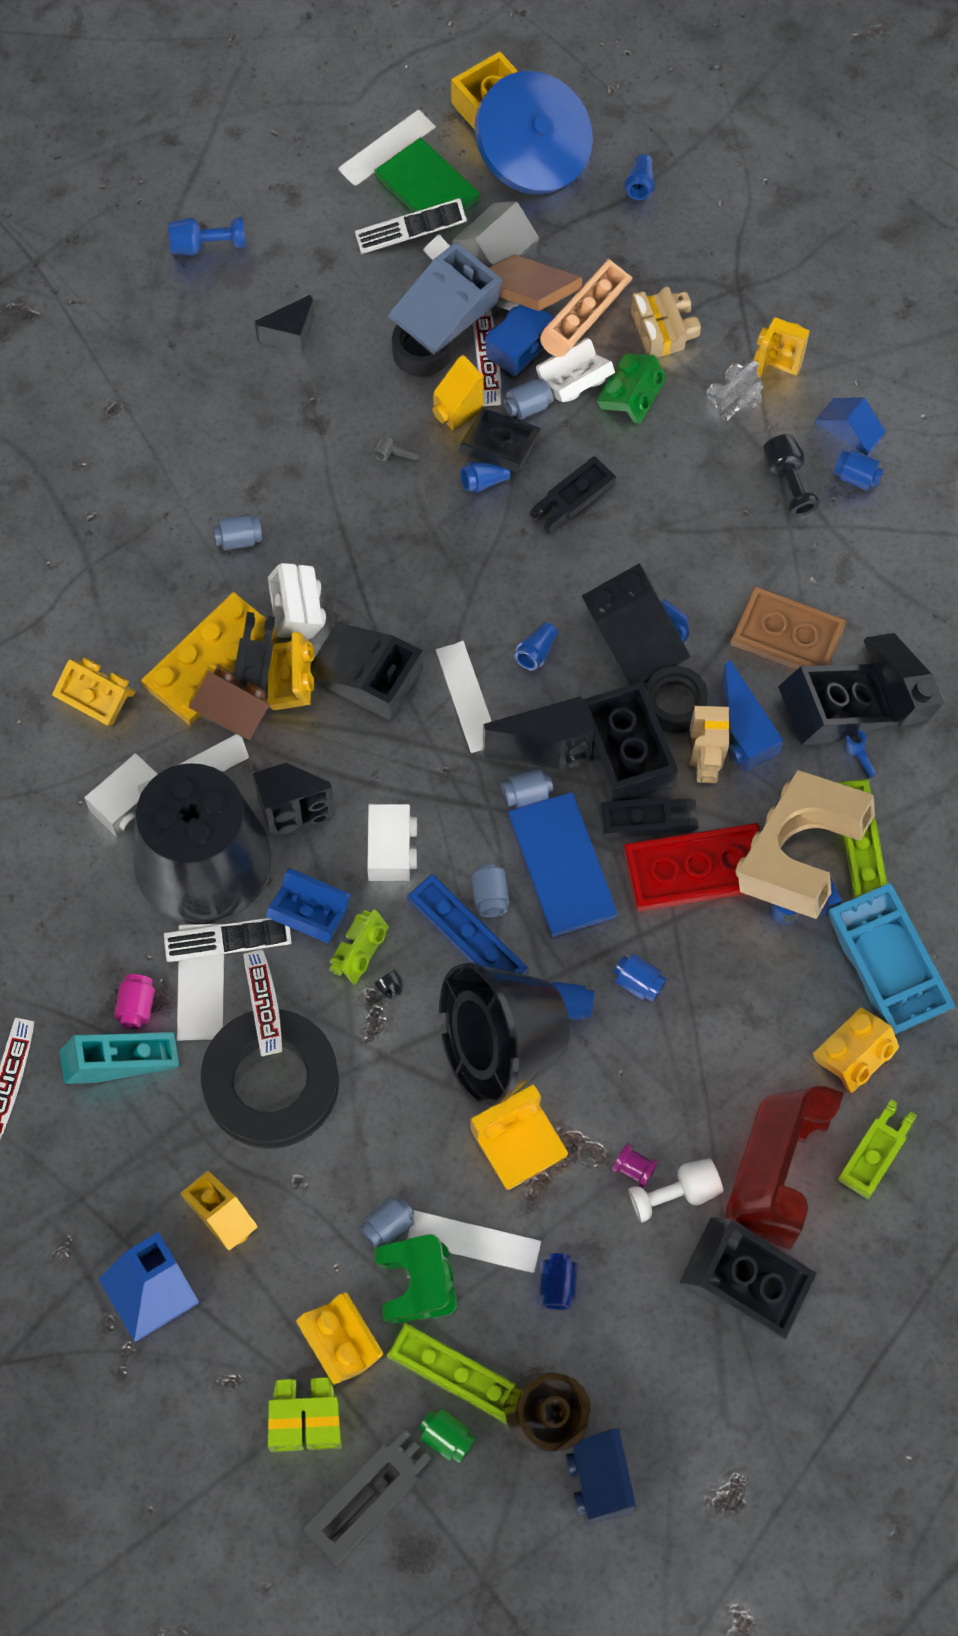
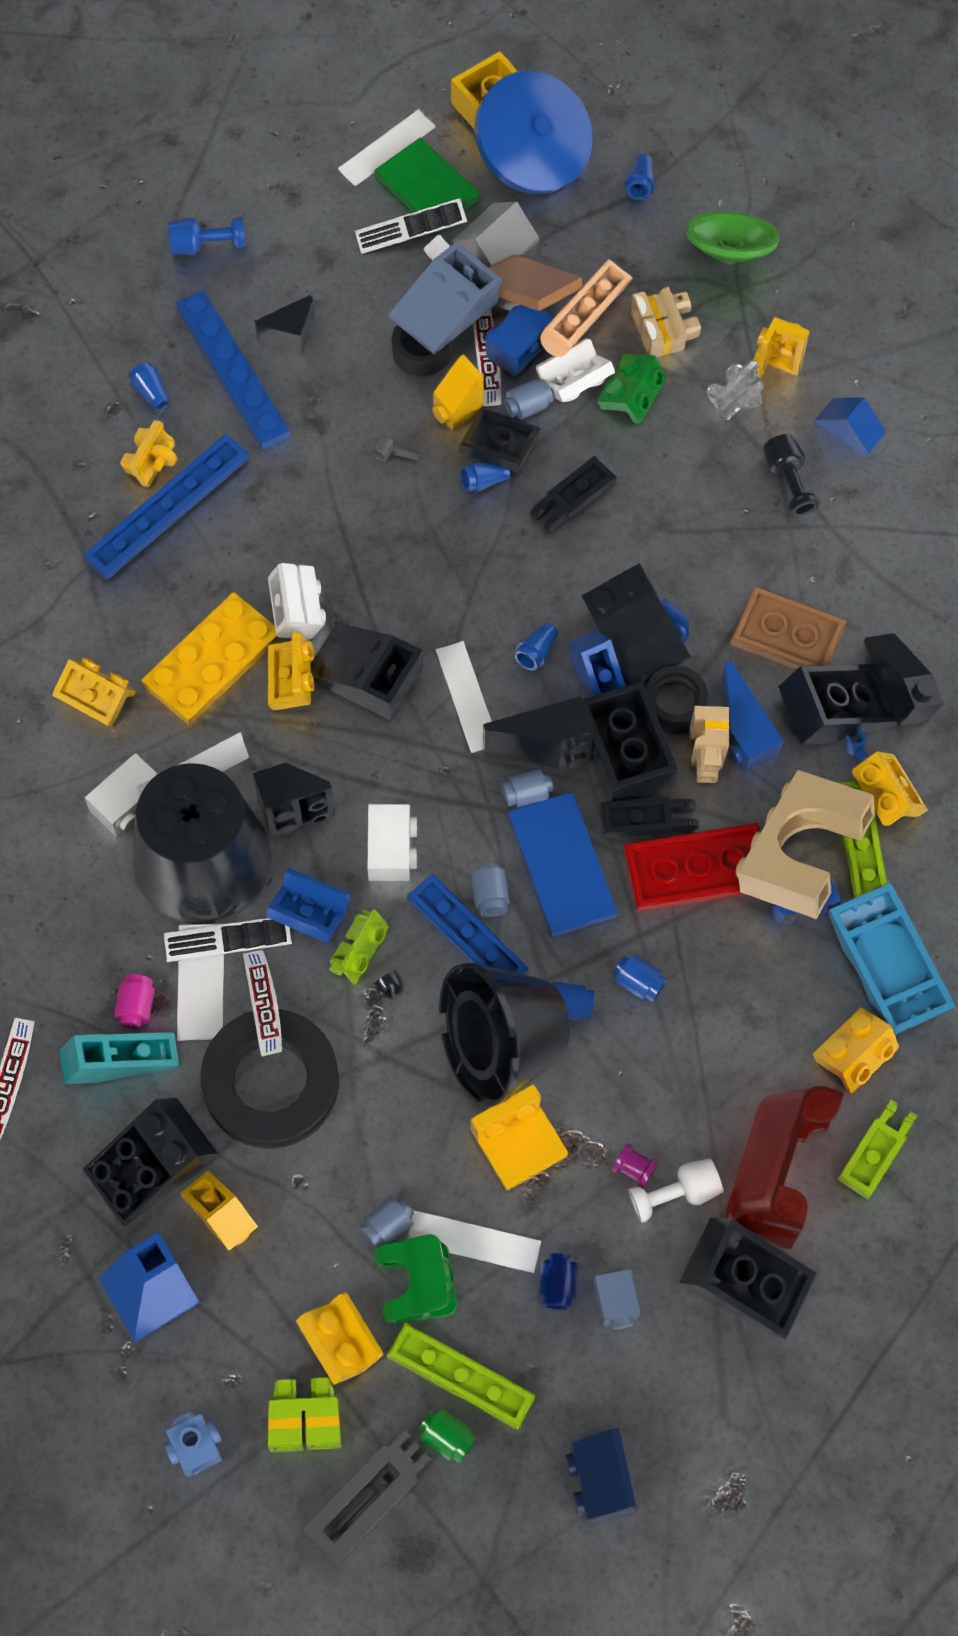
(148, 384): none -> blue cone
(149, 1159): none -> black slope
(152, 454): none -> yellow hips
(166, 506): none -> blue plate
(196, 1457): none -> medium blue brick
(229, 701): reddish brown brick -> none
(233, 370): none -> blue plate
(237, 532): sand blue brick -> none
(254, 656): black hinge -> none
(568, 1414): dark brown brick -> none
(596, 663): none -> blue slope
(616, 1299): none -> sand blue brick
(732, 236): none -> bright green dish
(858, 470): blue brick -> none
(891, 788): none -> yellow bracket

